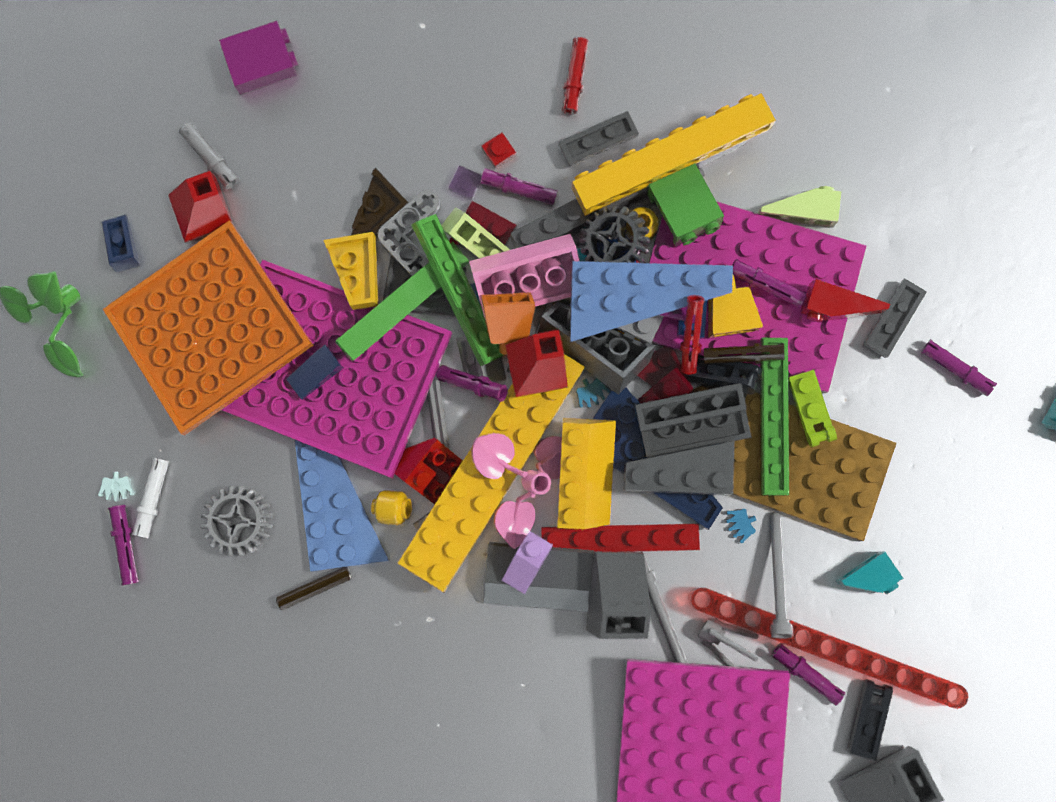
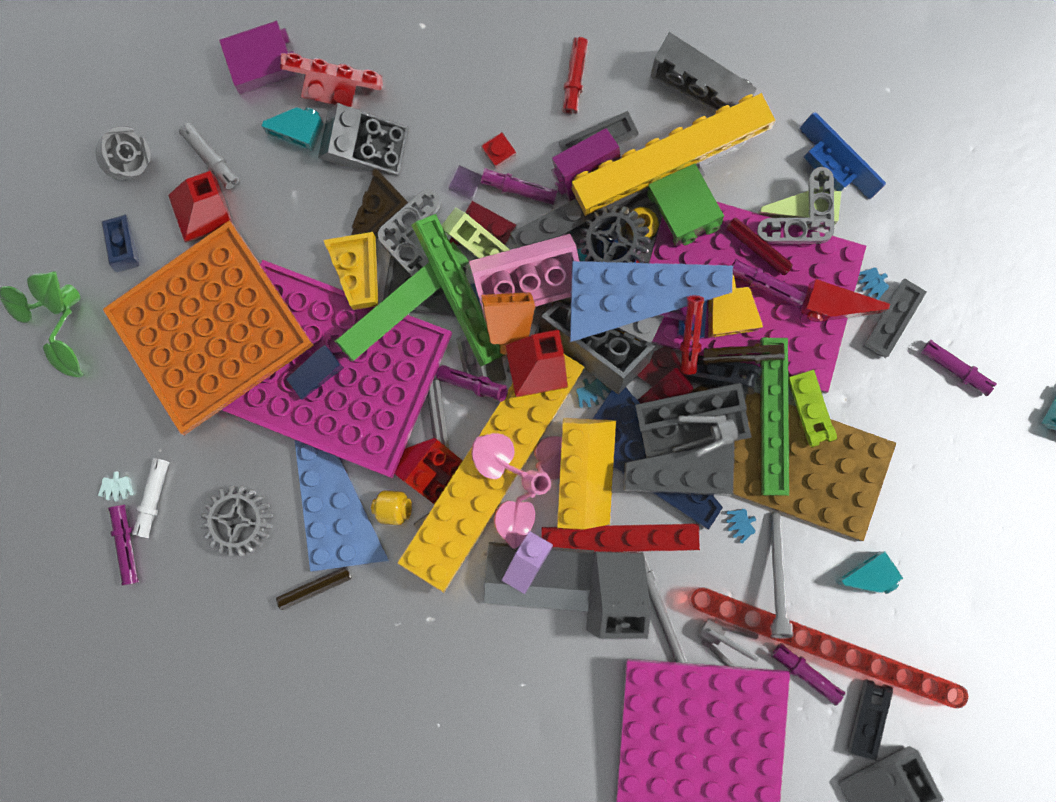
(122, 153): none -> light grey cylinder
(296, 127): none -> teal slope
(328, 81): none -> bracket
(362, 140): none -> dark grey slope
(581, 158): none -> magenta brick
(698, 75): none -> dark grey wedge
(722, 433): none -> light grey plant
(759, 246): none -> dark red axle
(815, 217): none -> light grey beam
(839, 158): none -> blue bracket
(874, 282): none -> dark azure piece

